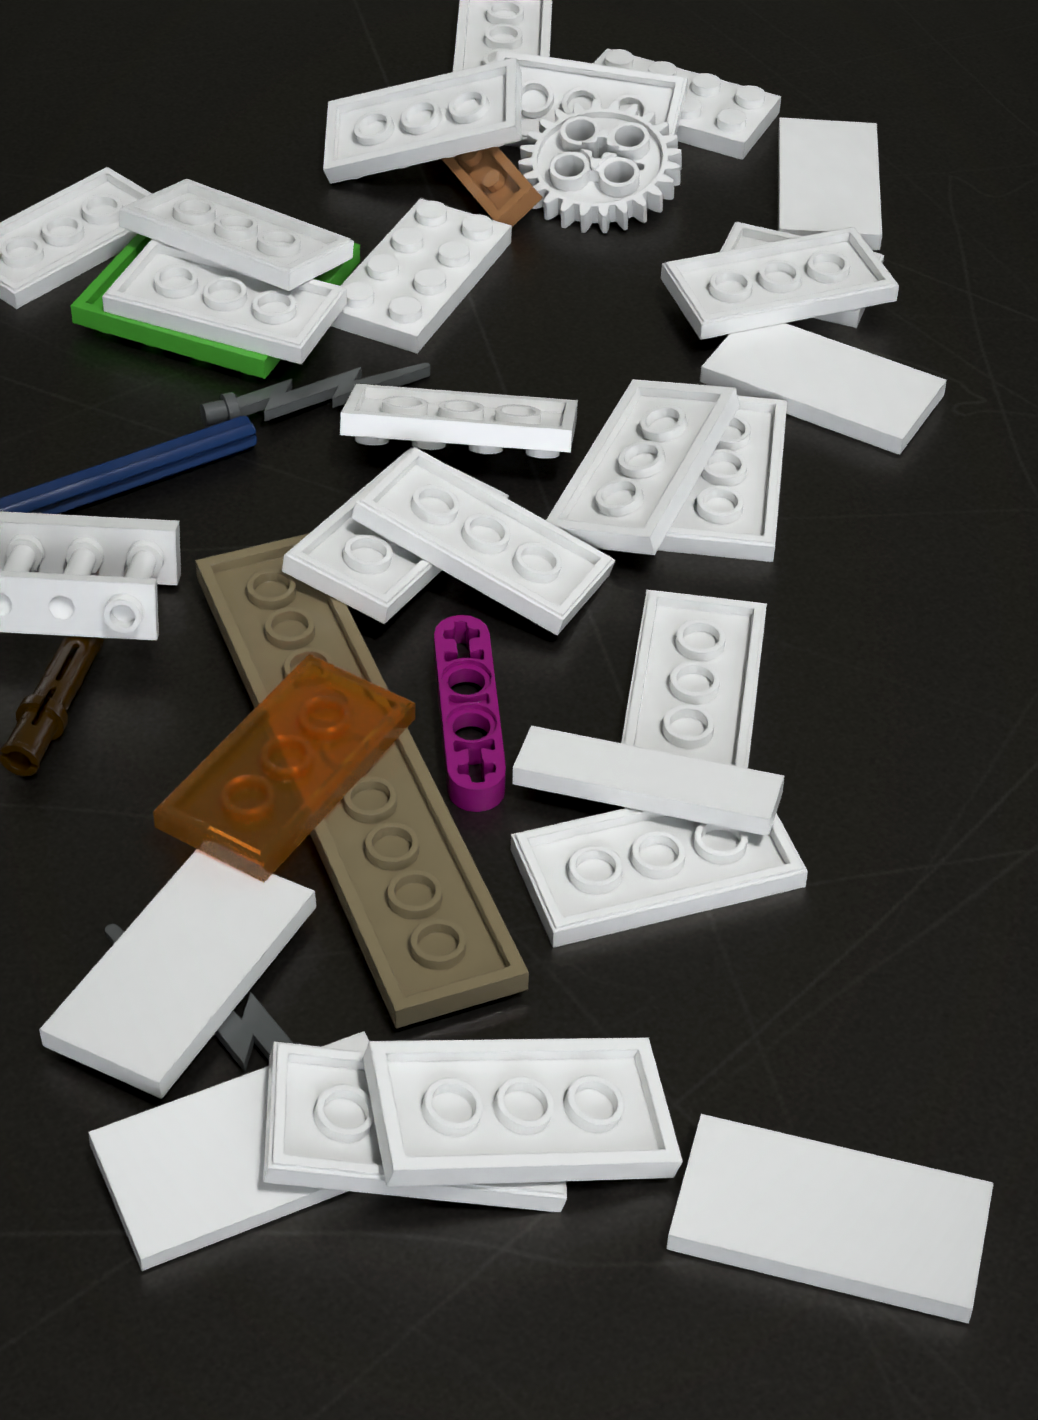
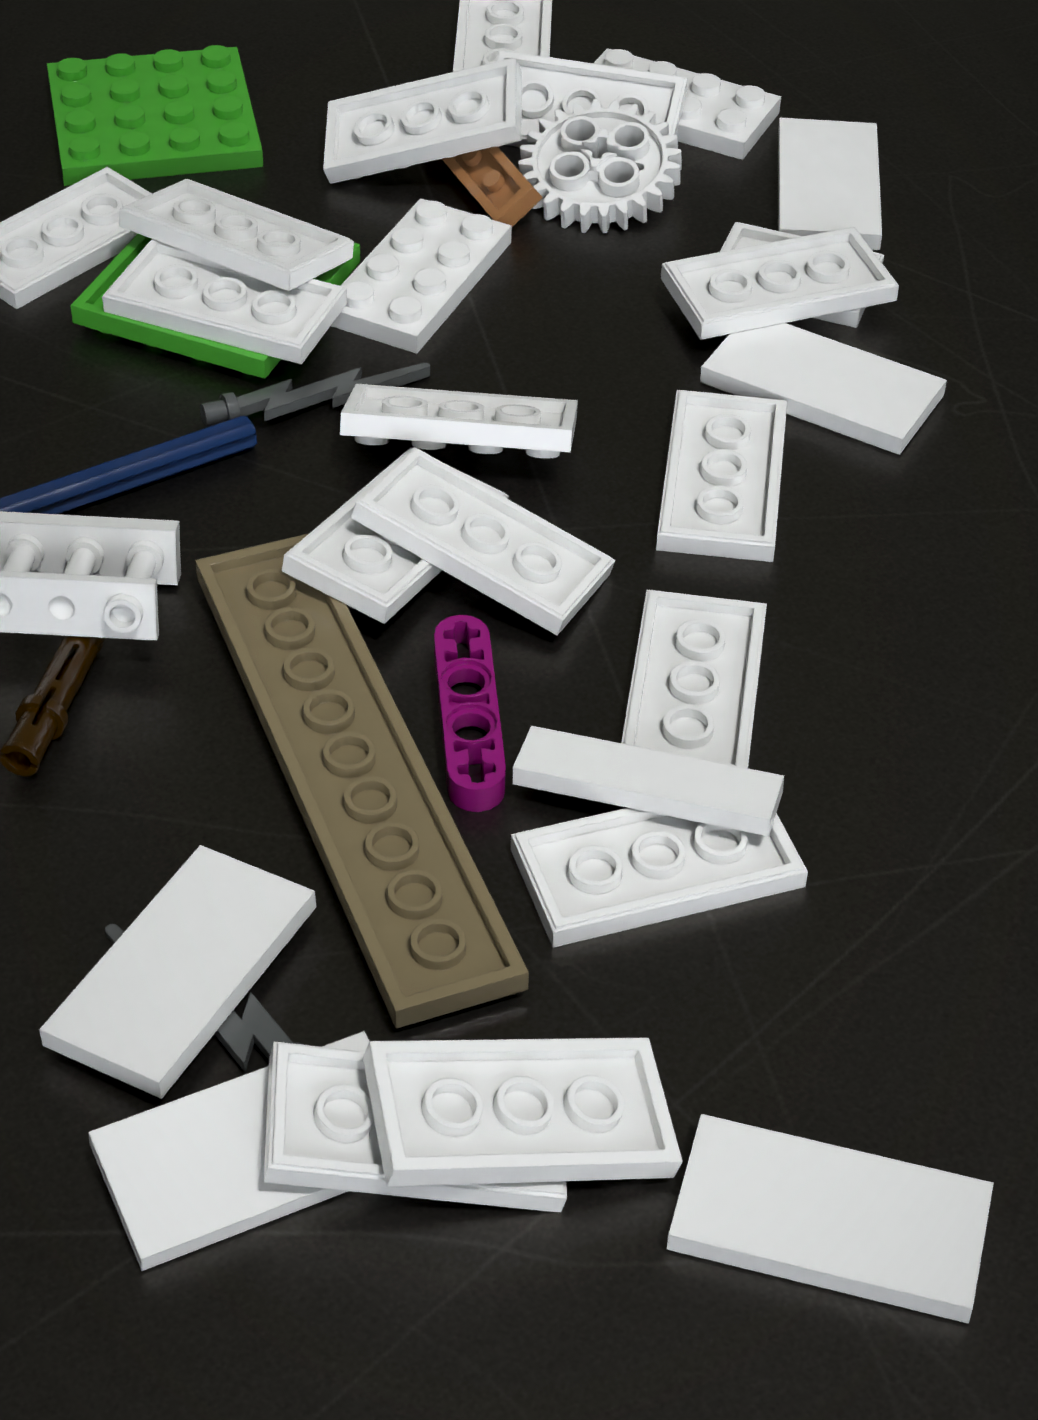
(154, 114): none -> bright green plate
(284, 767): clear orange tile -> none
(644, 464): white plate -> none

